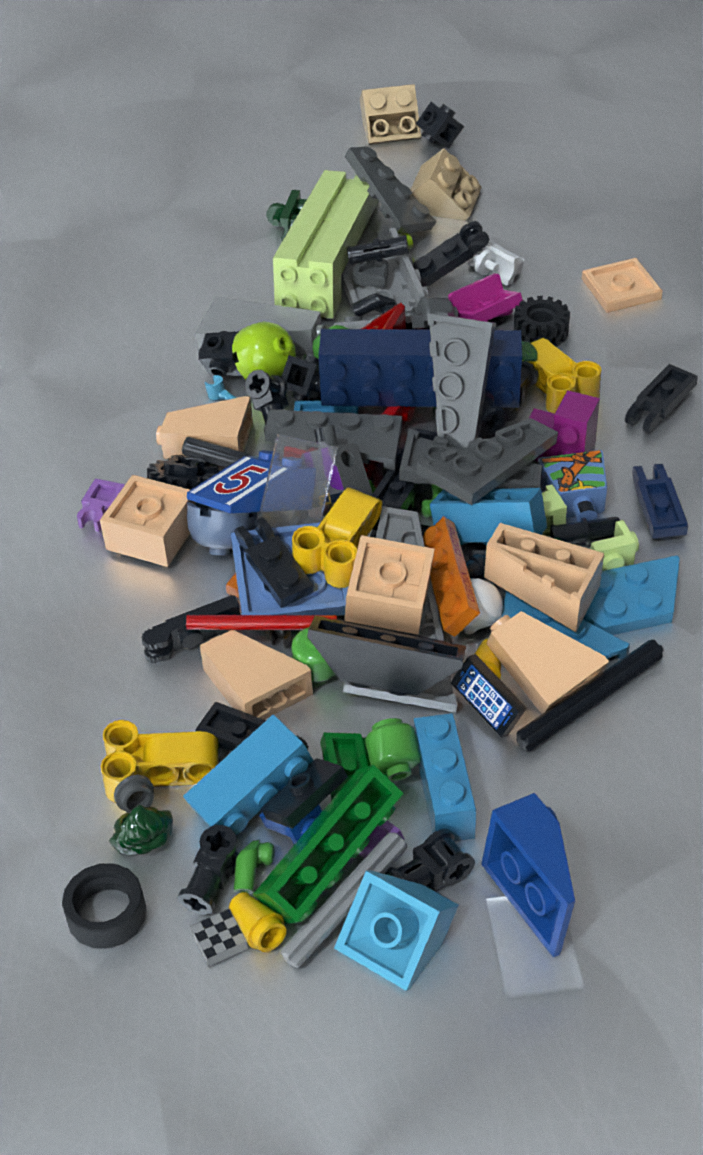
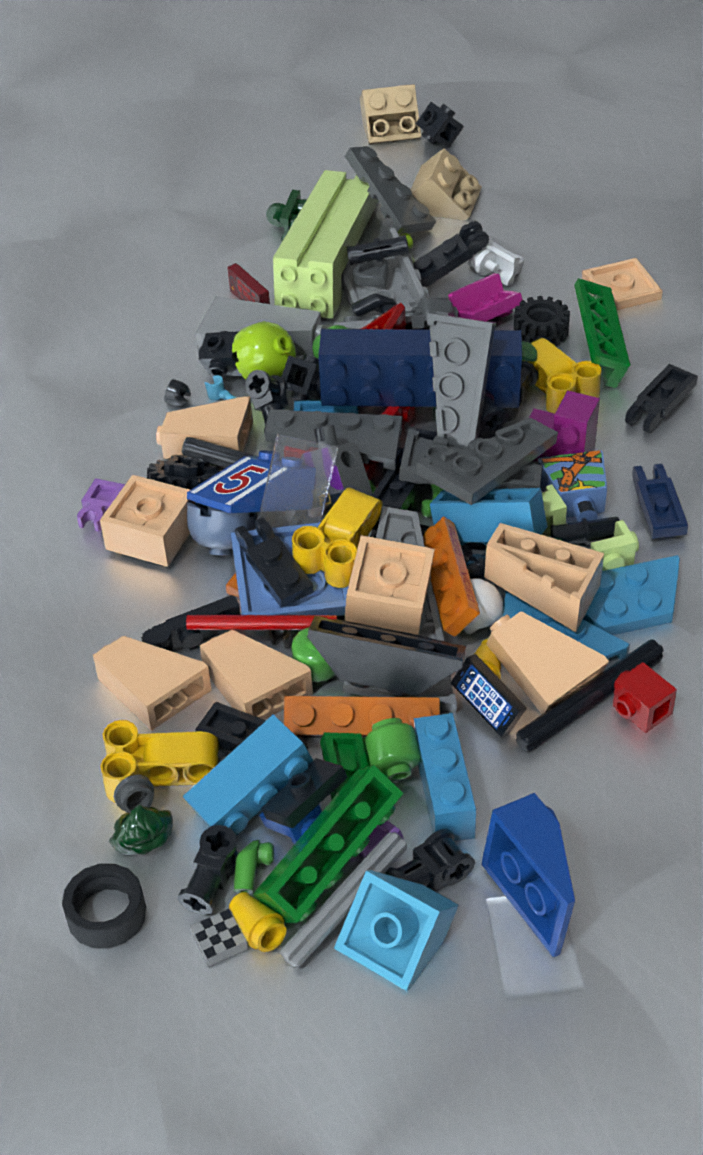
(151, 679): none -> light nougat slope
(175, 393): none -> black hinge
(245, 286): none -> dark red tile
(319, 714): none -> orange plate
(603, 330): none -> green fence
(643, 697): none -> red brick

